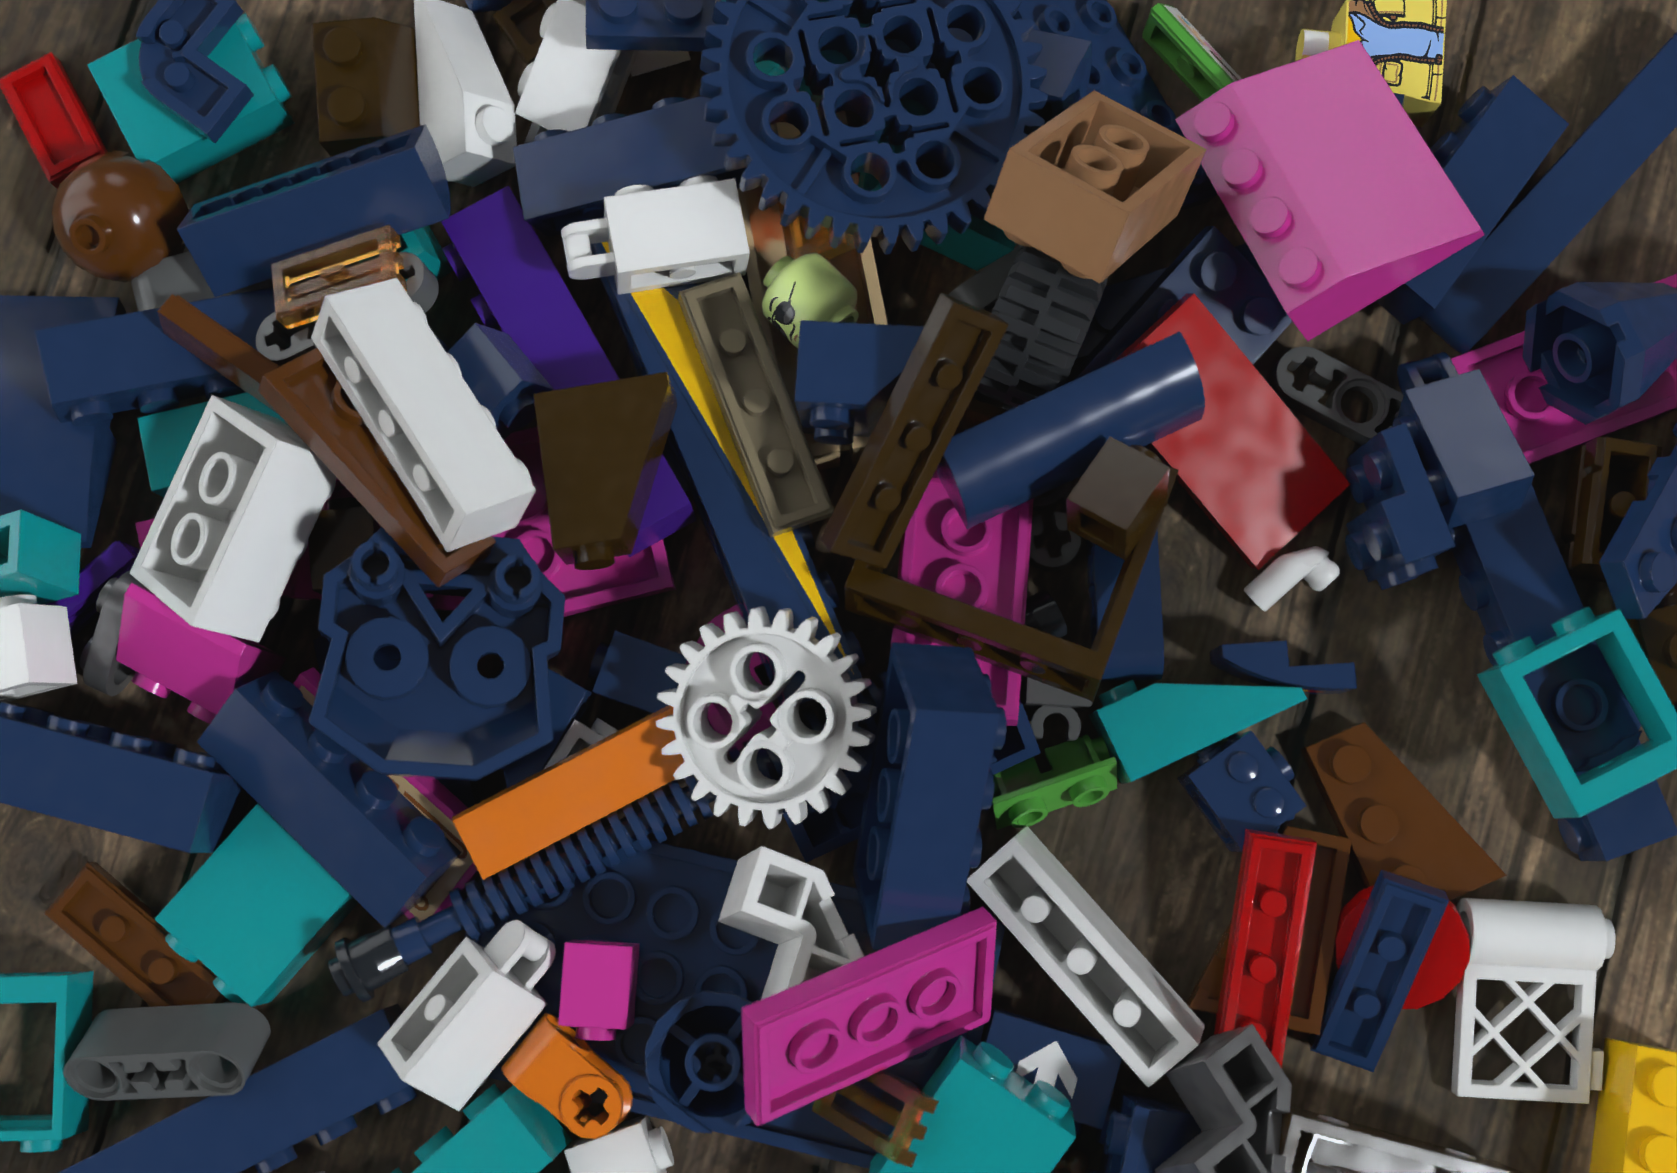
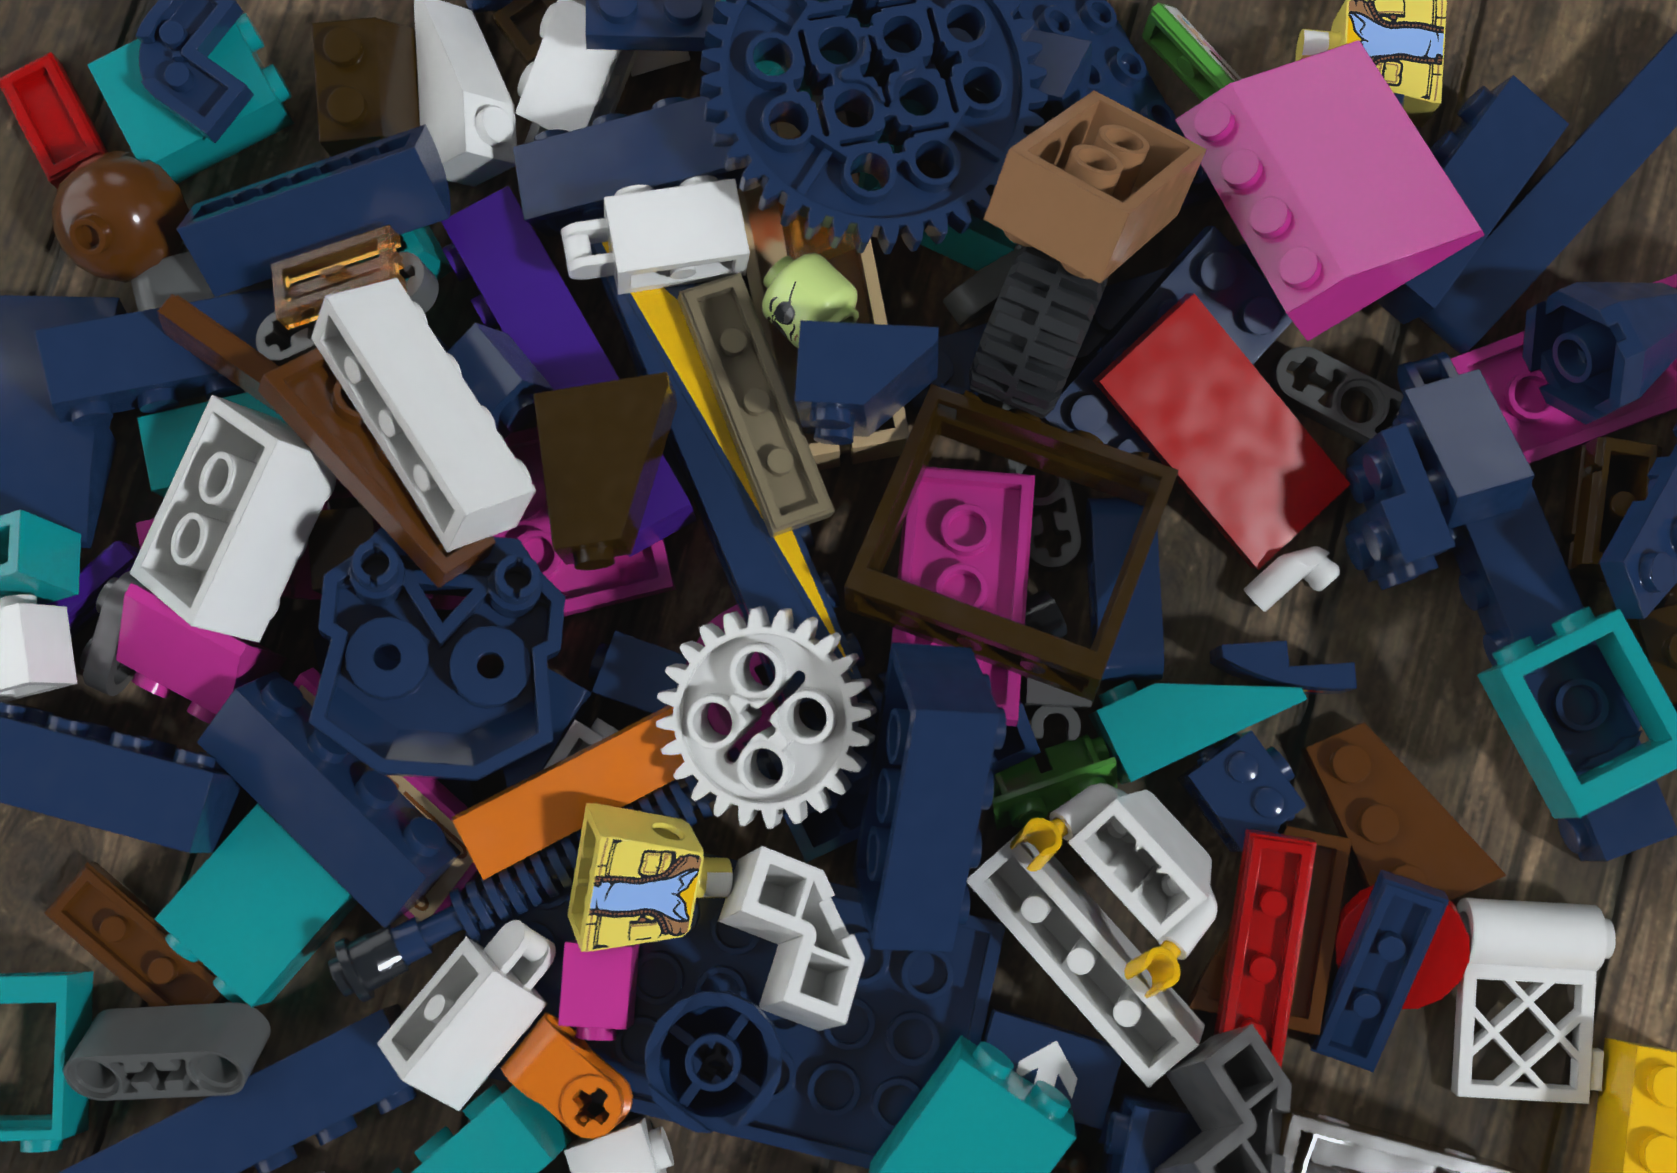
(639, 878): none -> torso
(867, 1015): dark pink tile -> none
(906, 1122): clear orange tile -> none
(914, 431): dark brown plate -> none
(1066, 428): dark blue brick -> none
(1118, 497): dark brown brick -> none
(1146, 864): none -> white torso

